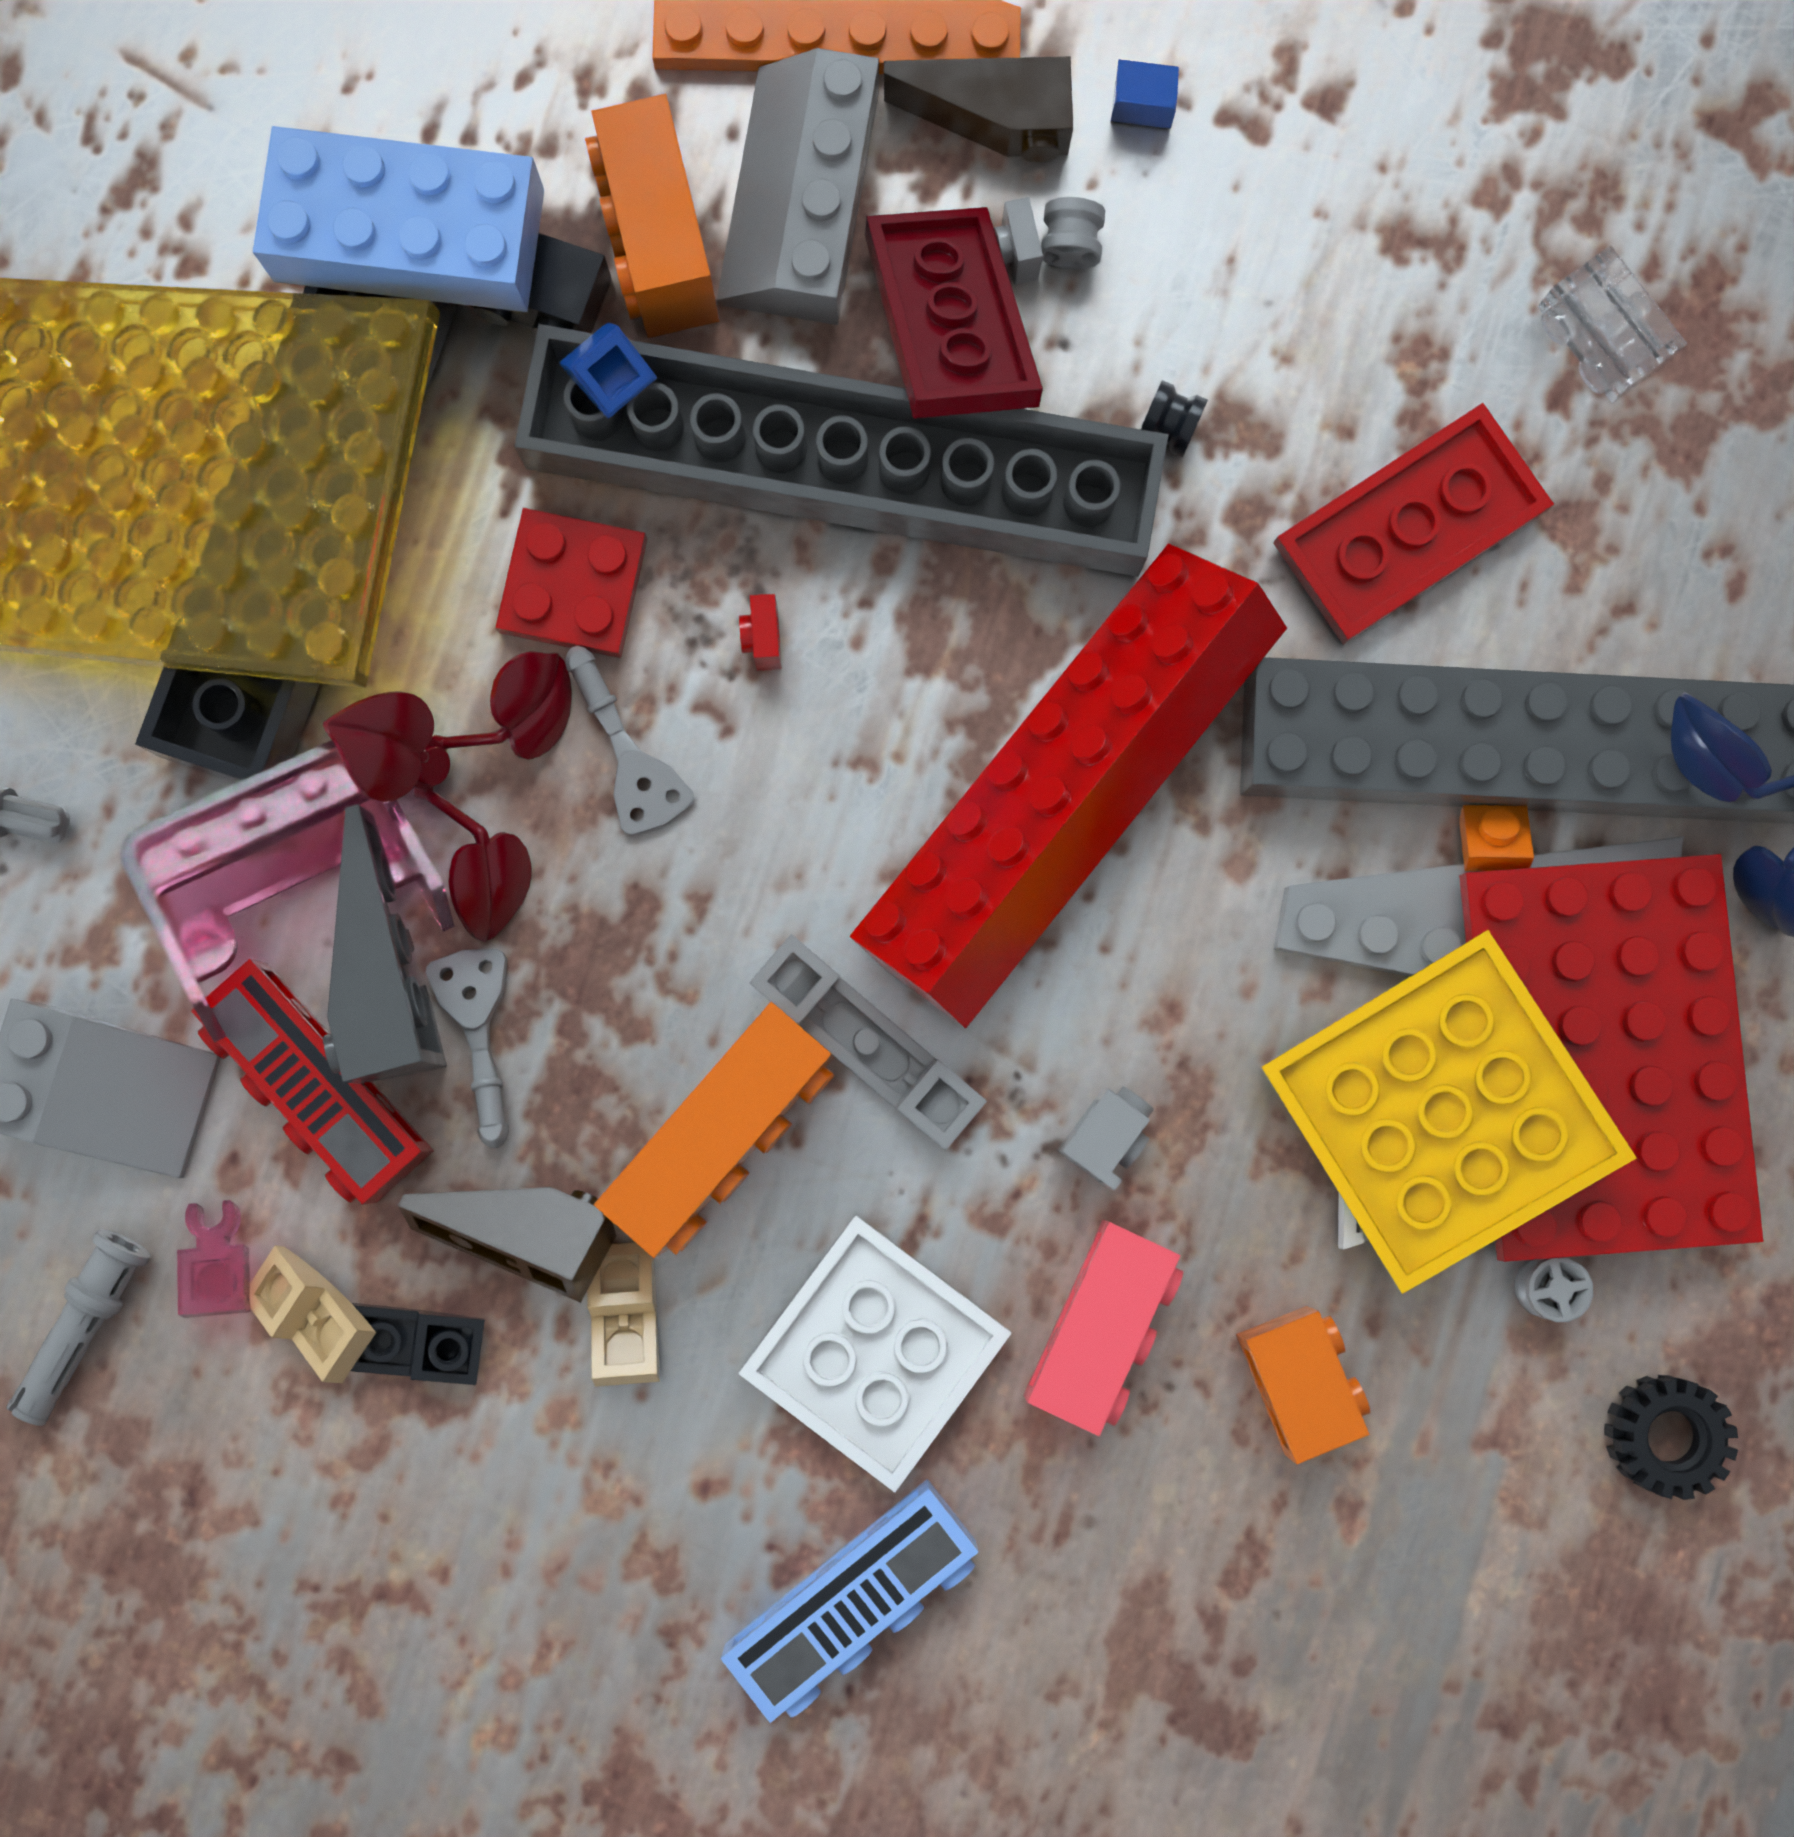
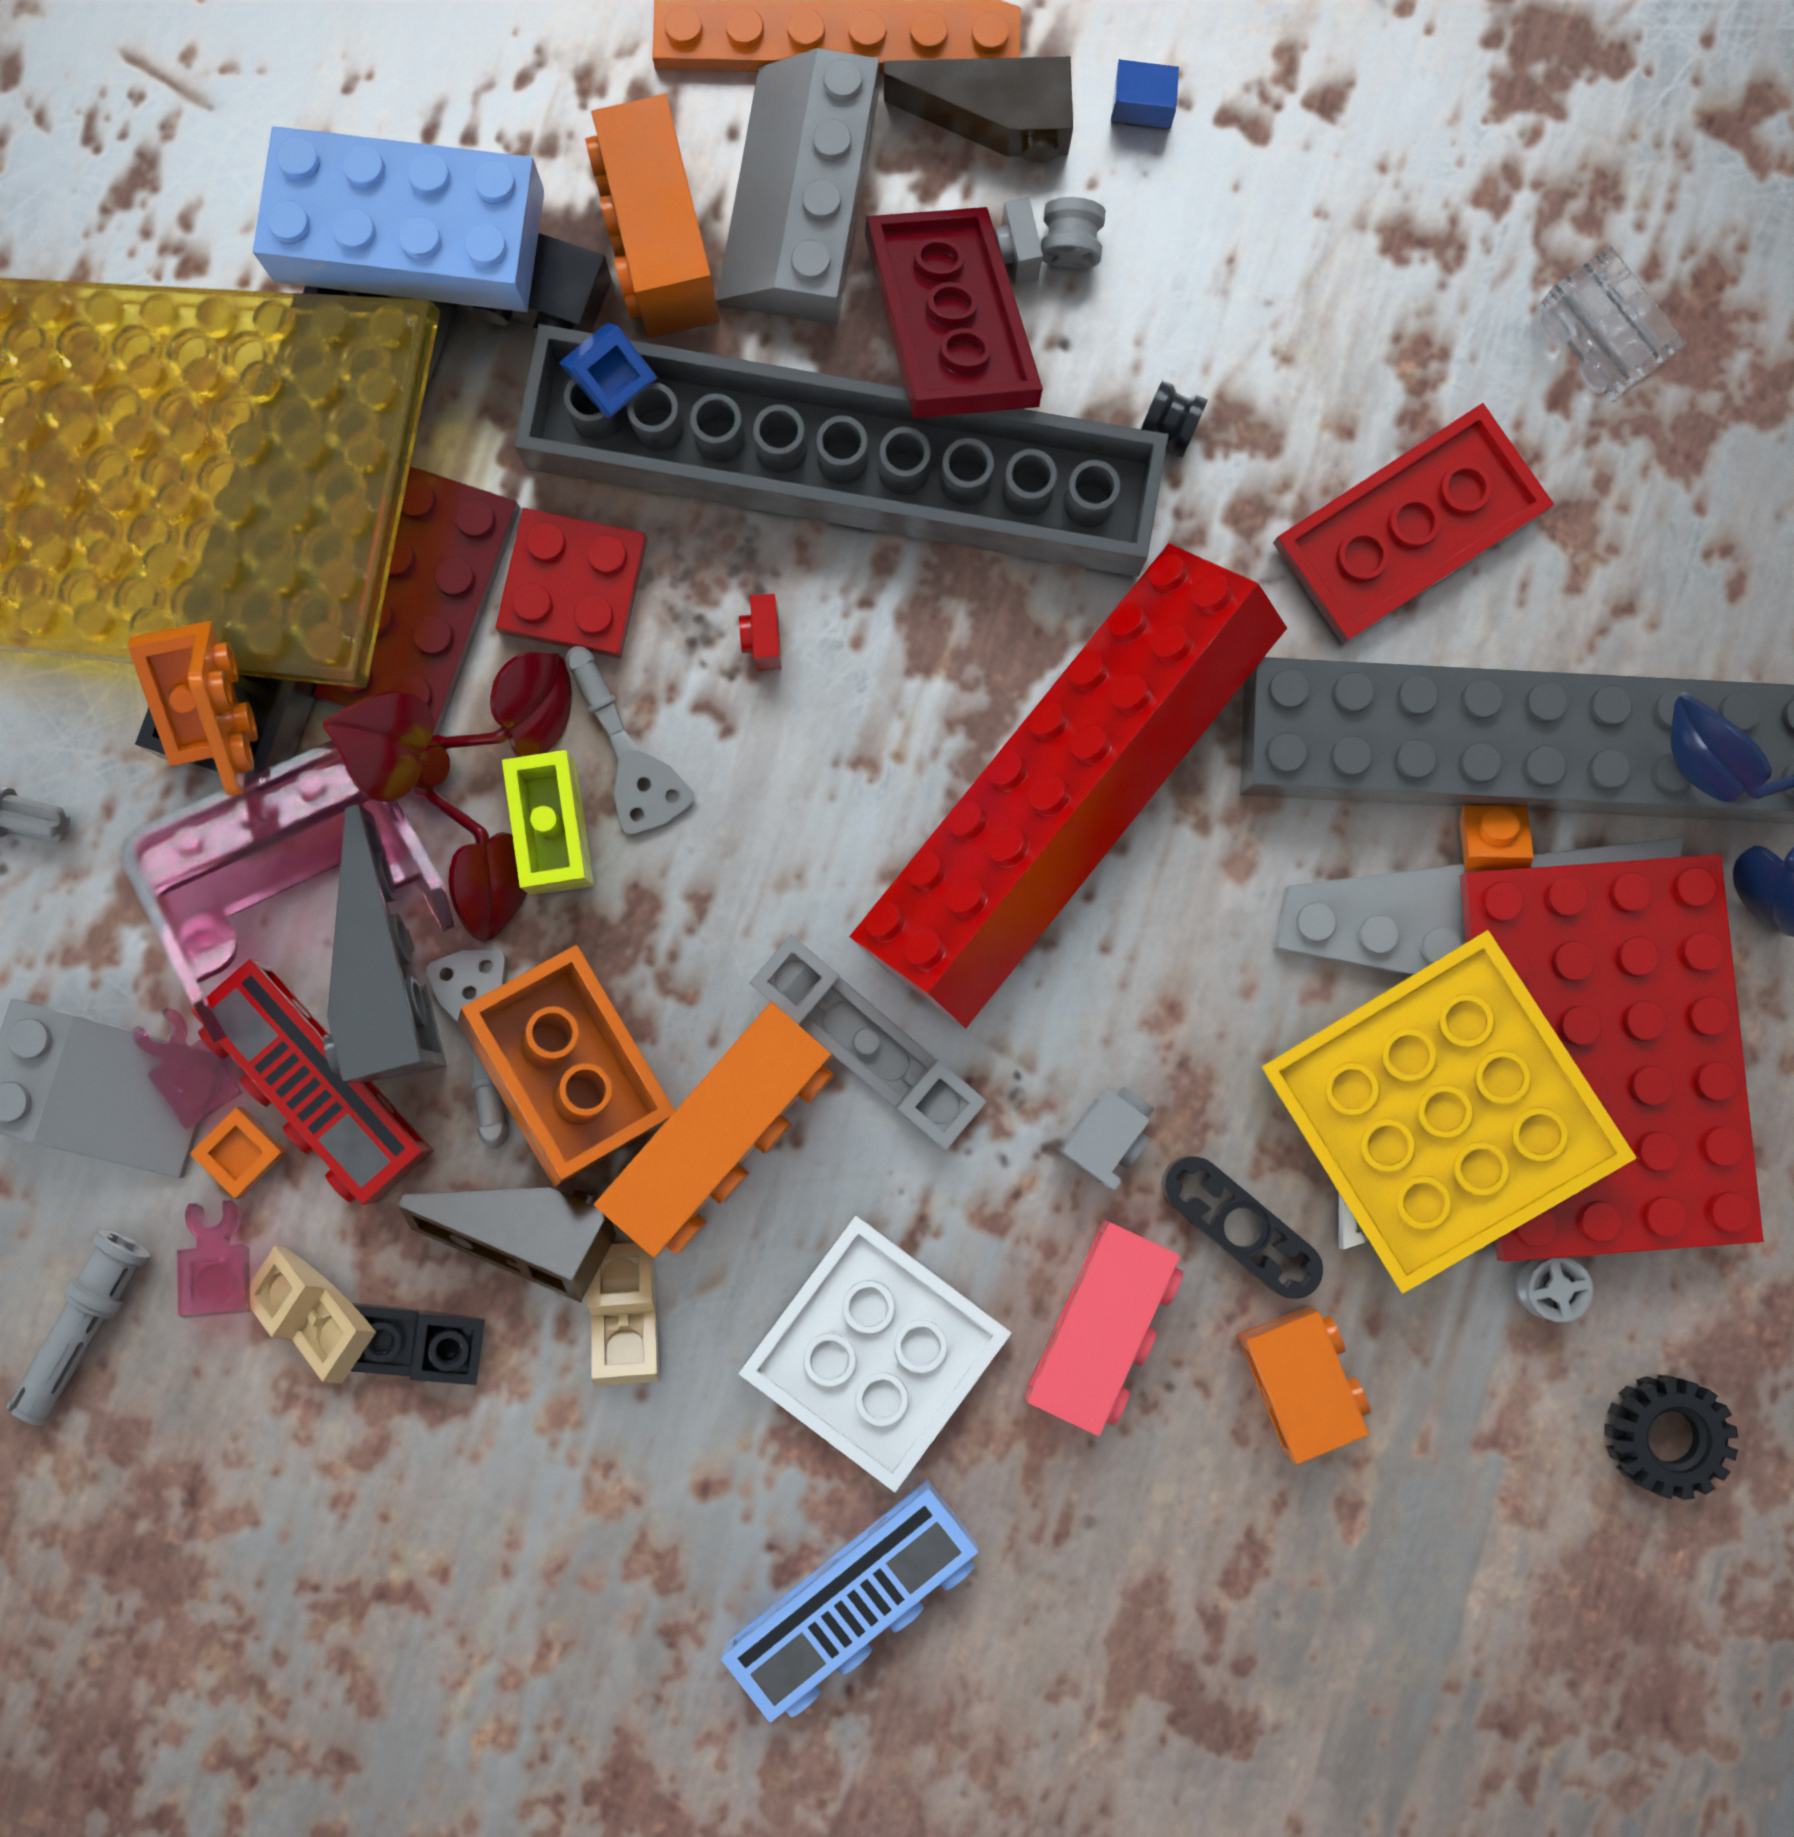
(191, 1077): none -> clear pink plate
(193, 699): none -> orange bracket
(238, 1152): none -> orange plate
(434, 592): none -> dark red plate
(547, 823): none -> neon yellow brick
(565, 1065): none -> orange brick
(1289, 1243): none -> black beam

